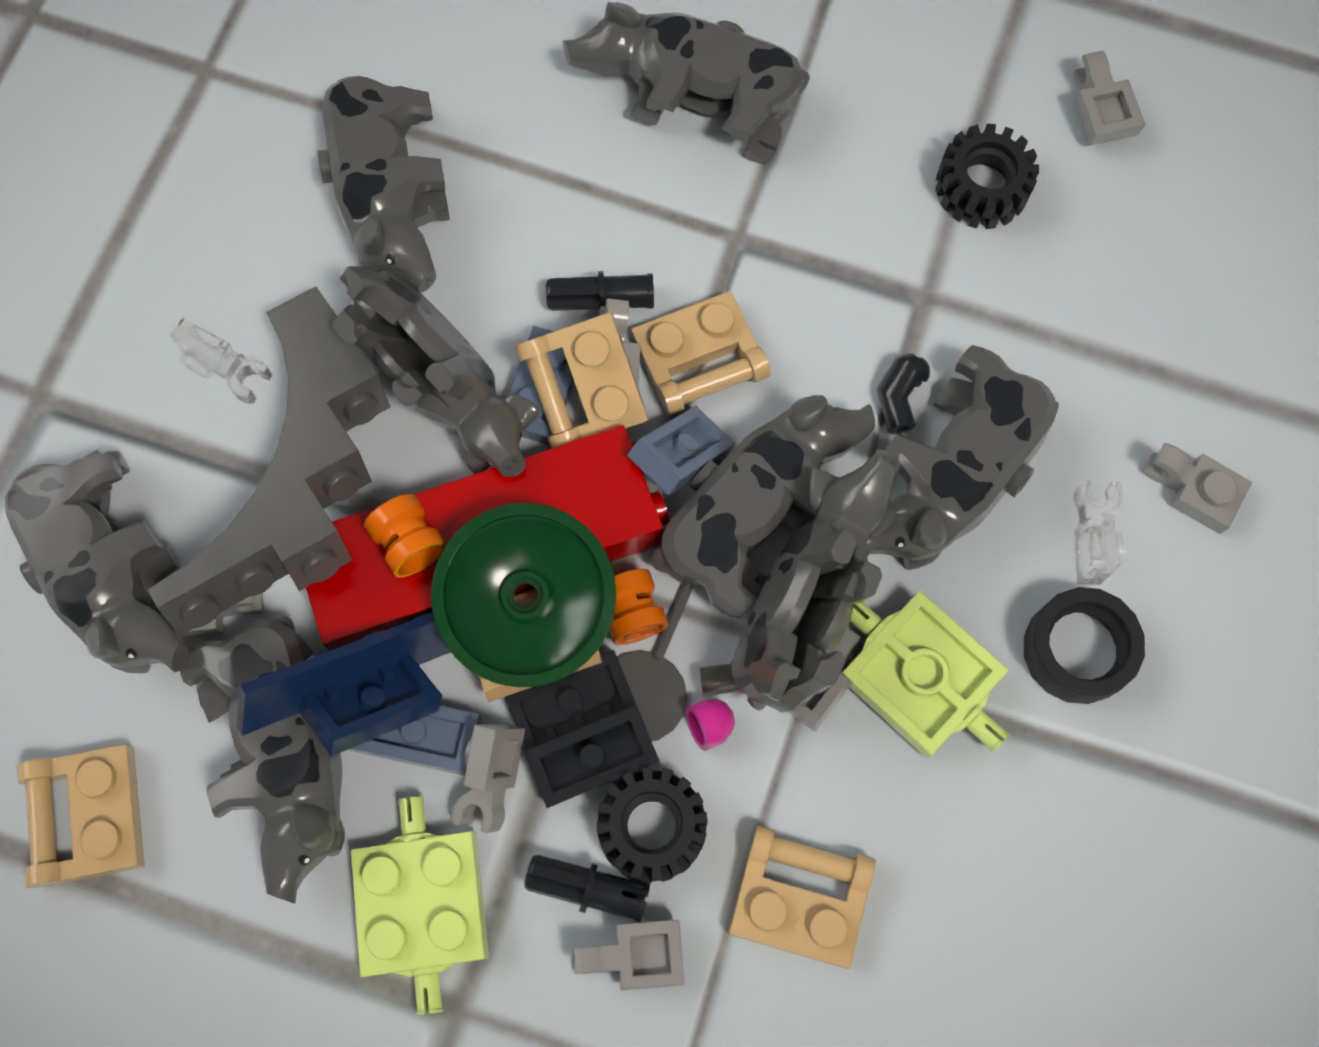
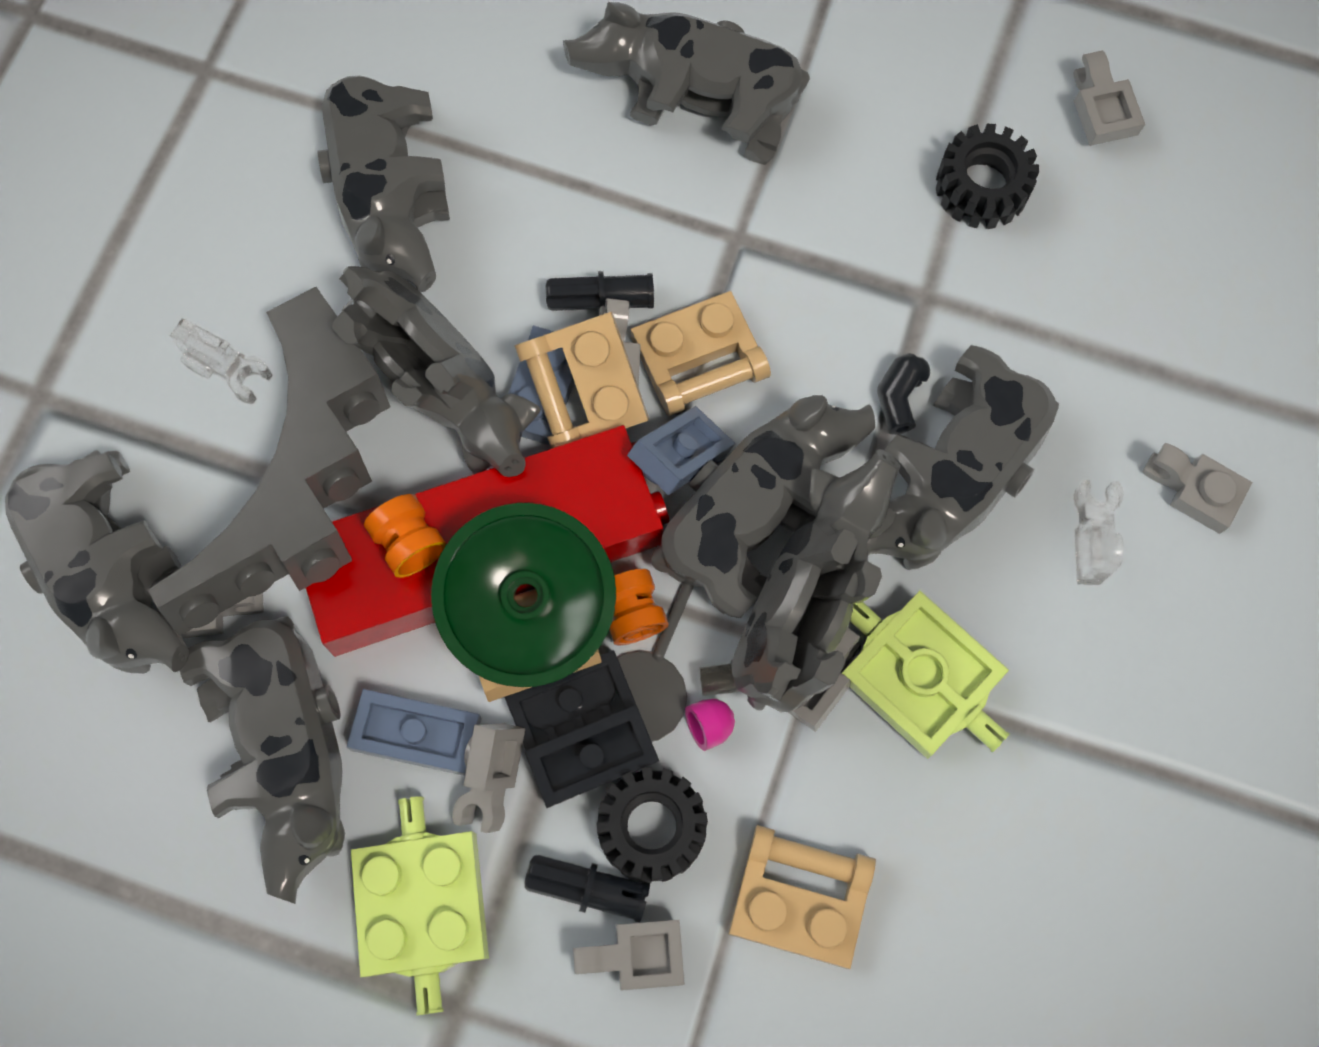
(101, 811): tan plate -> none
(353, 689): dark blue bracket -> none
(1117, 619): black tyre -> none

